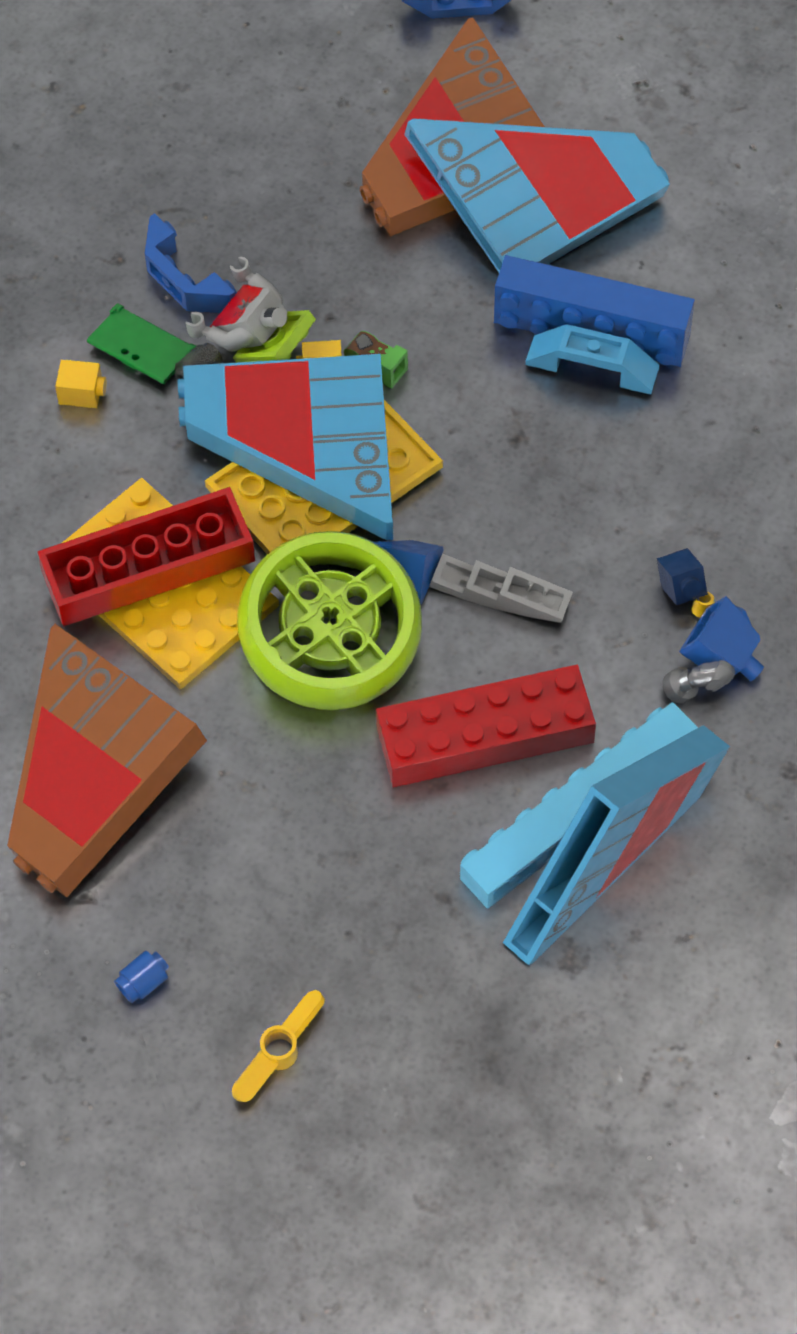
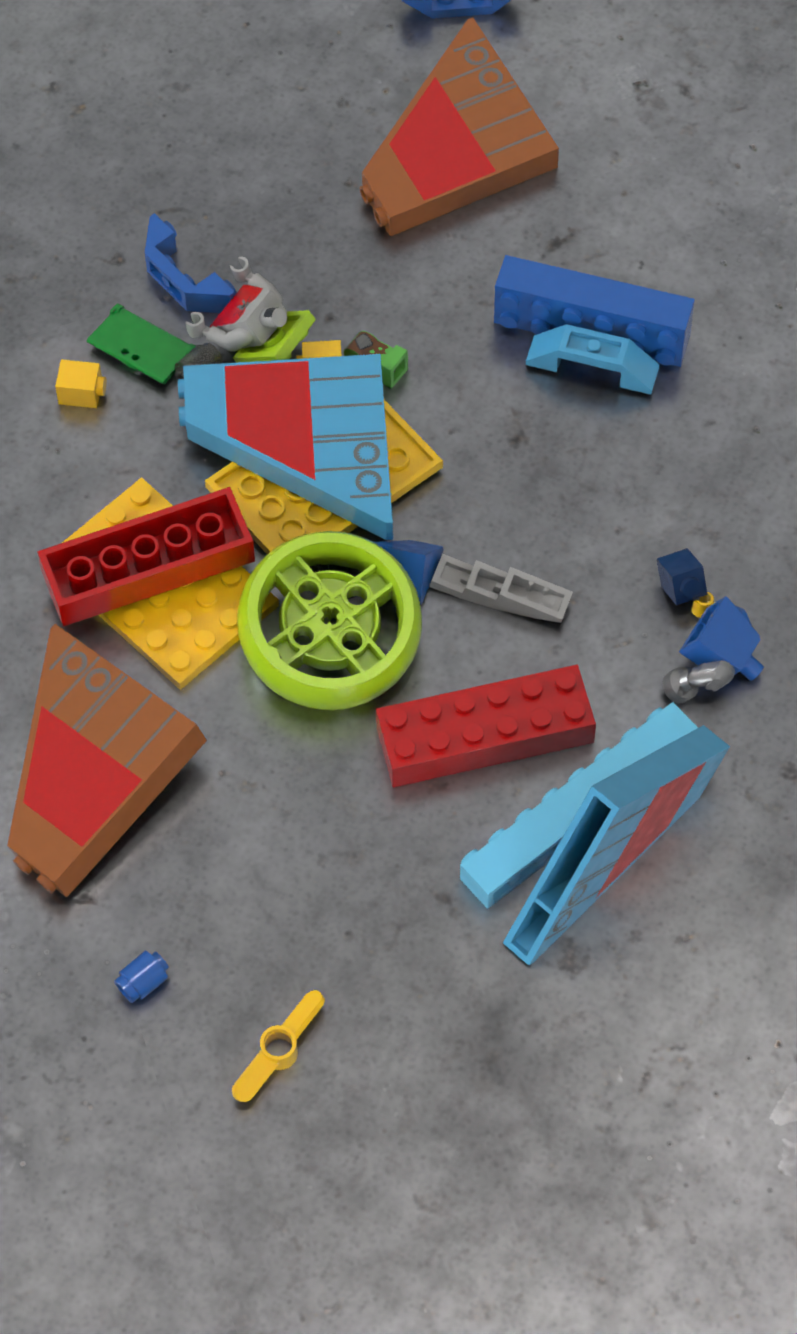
(537, 187): dark azure slope -> none

